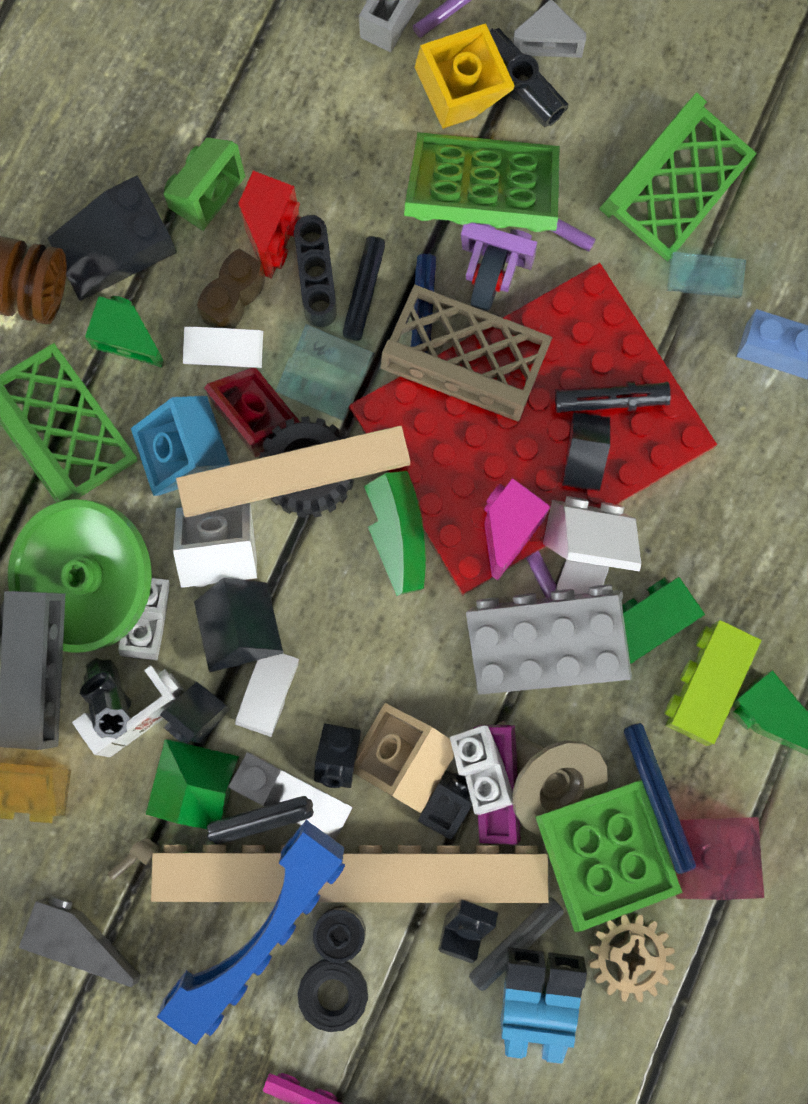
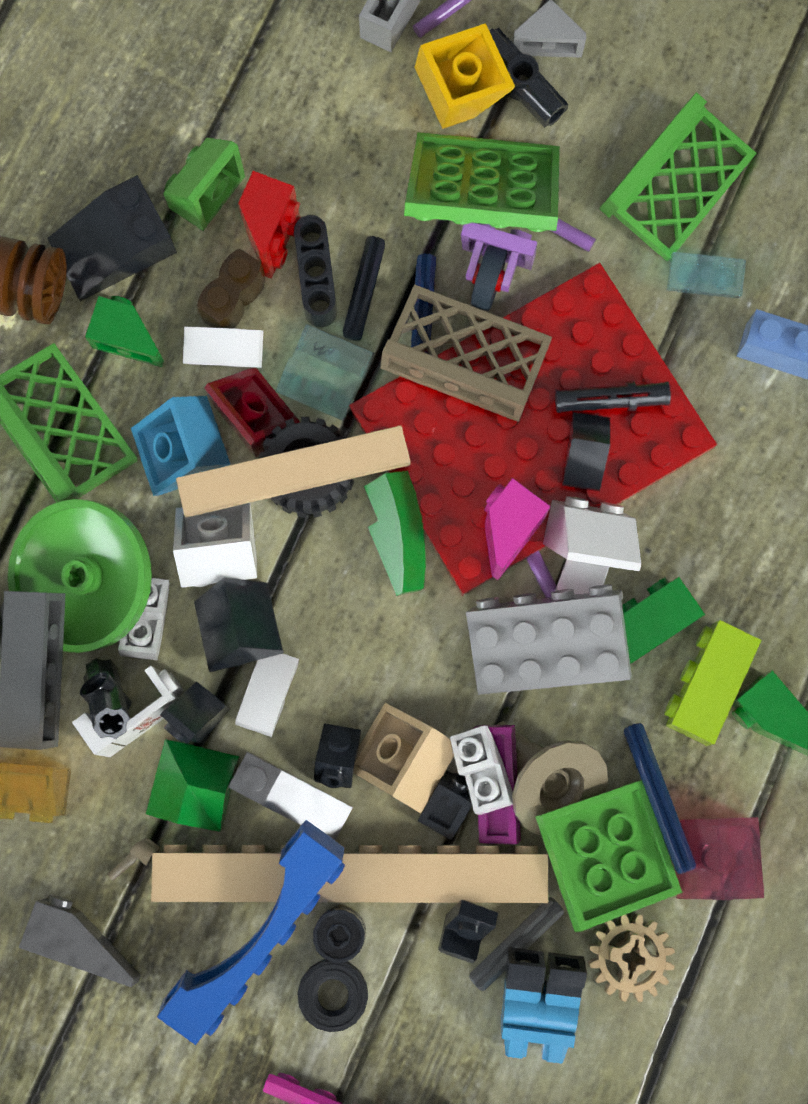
(260, 820): black axle -> none

